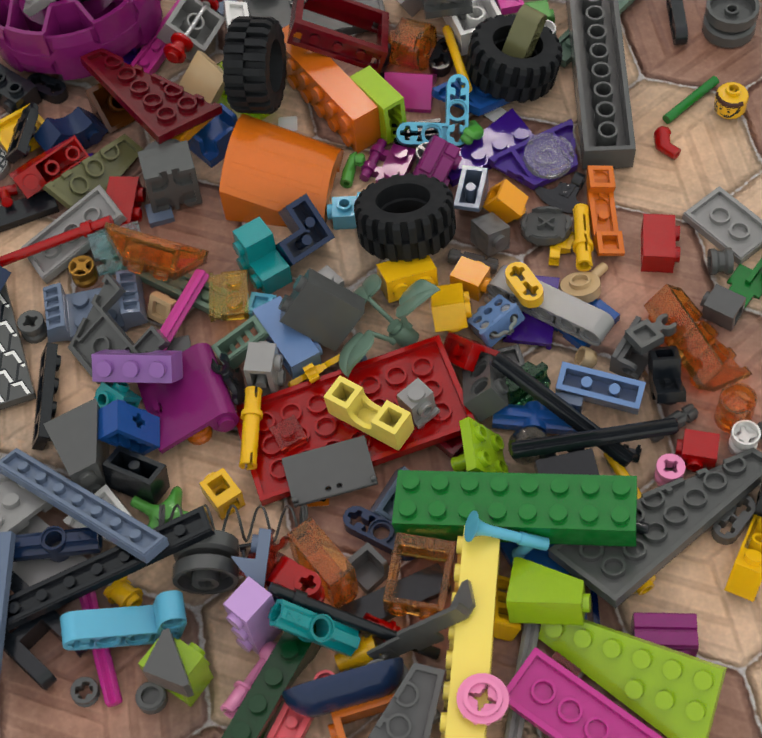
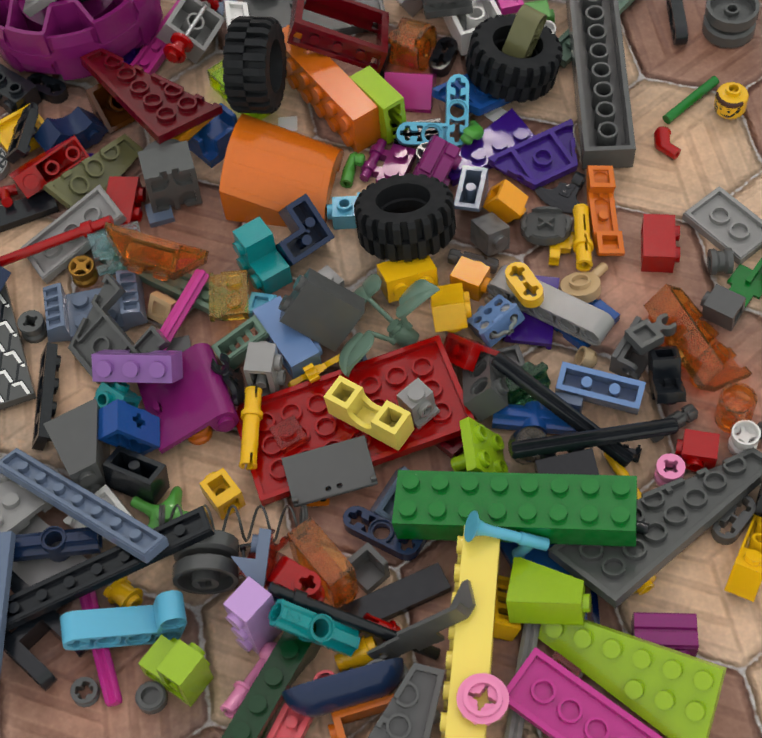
(166, 666): dark grey slope -> none
(203, 78): tan tile -> none
(421, 548): clear orange window -> none
(455, 53): yellow bar -> none
(548, 156): clear tile -> none

